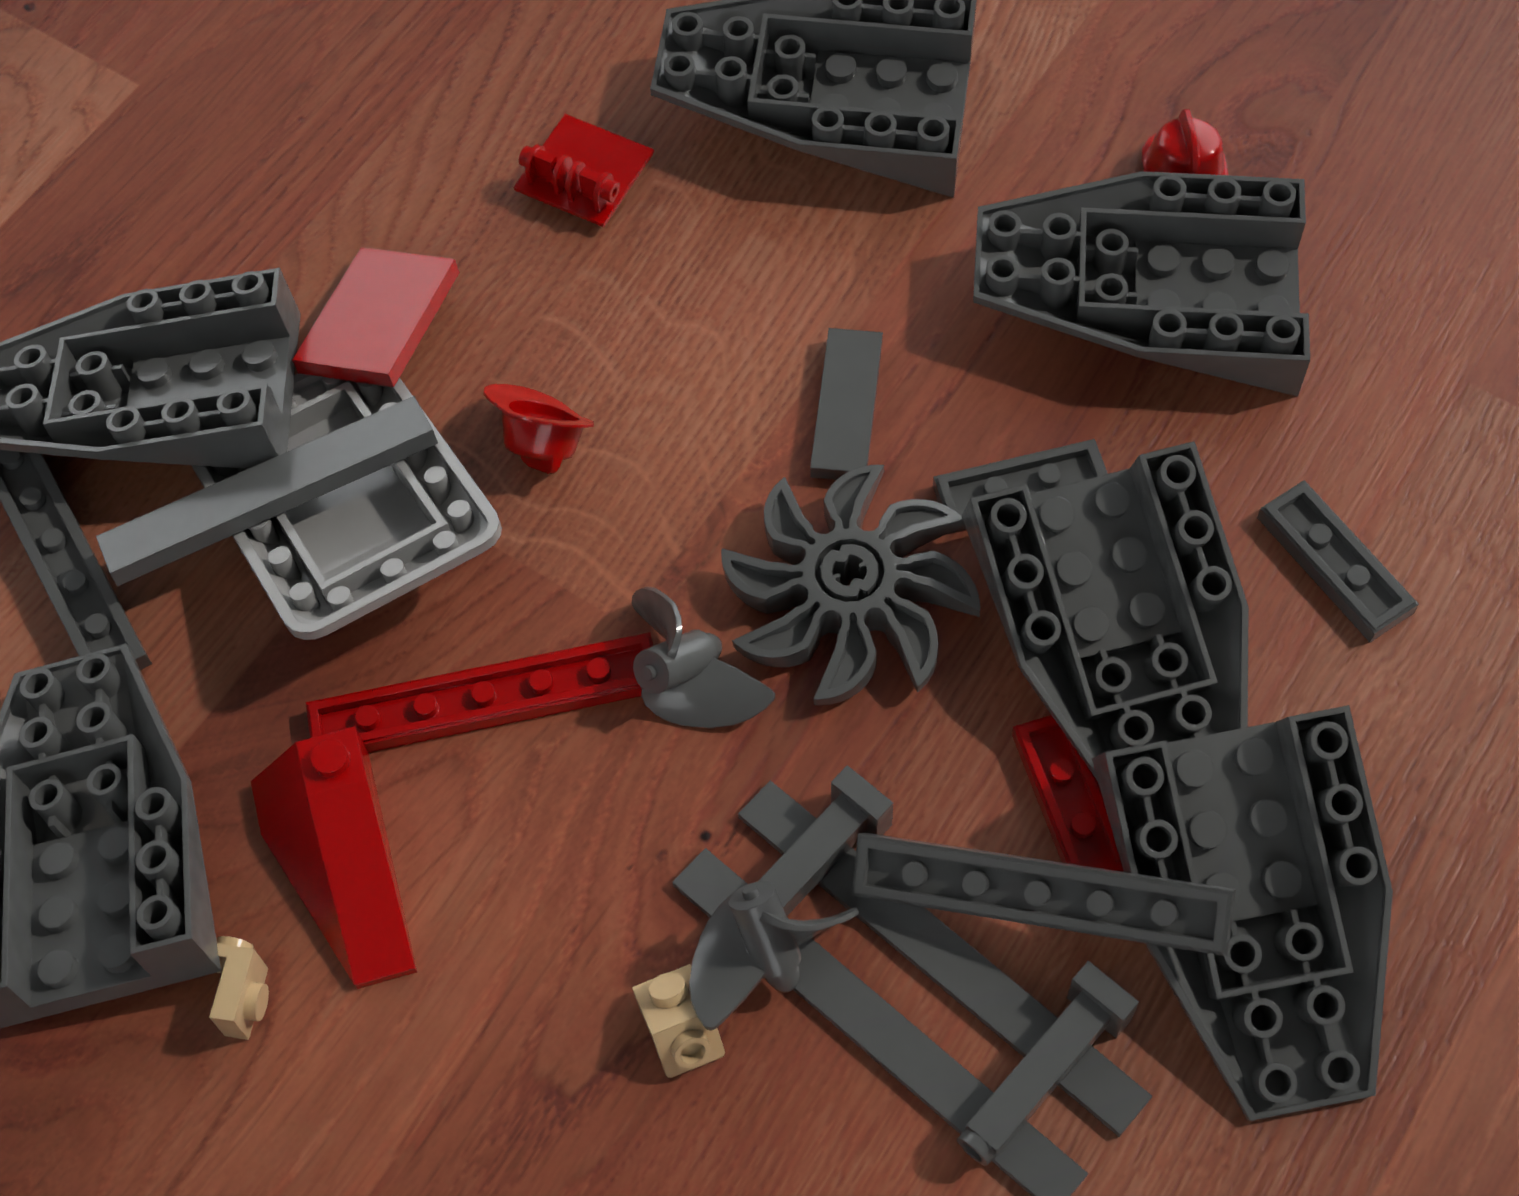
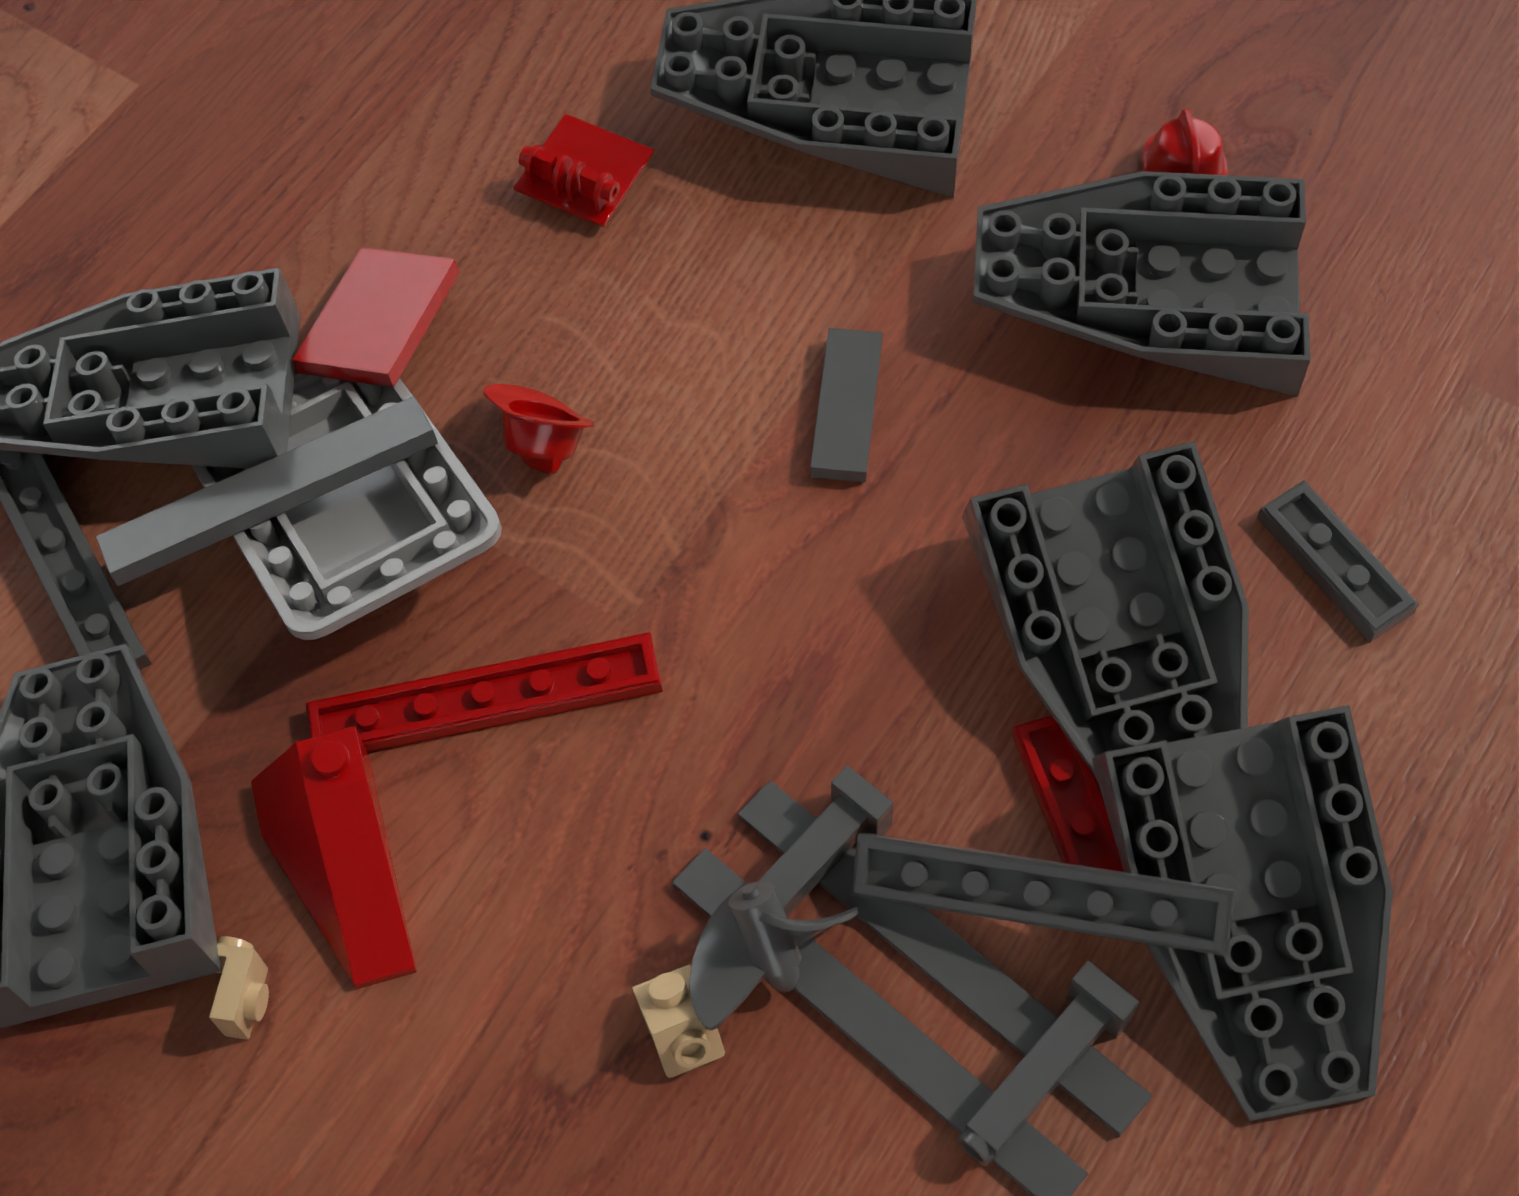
(685, 678): dark grey piece -> none
(876, 596): dark grey piece -> none
(1037, 470): dark grey tile -> none

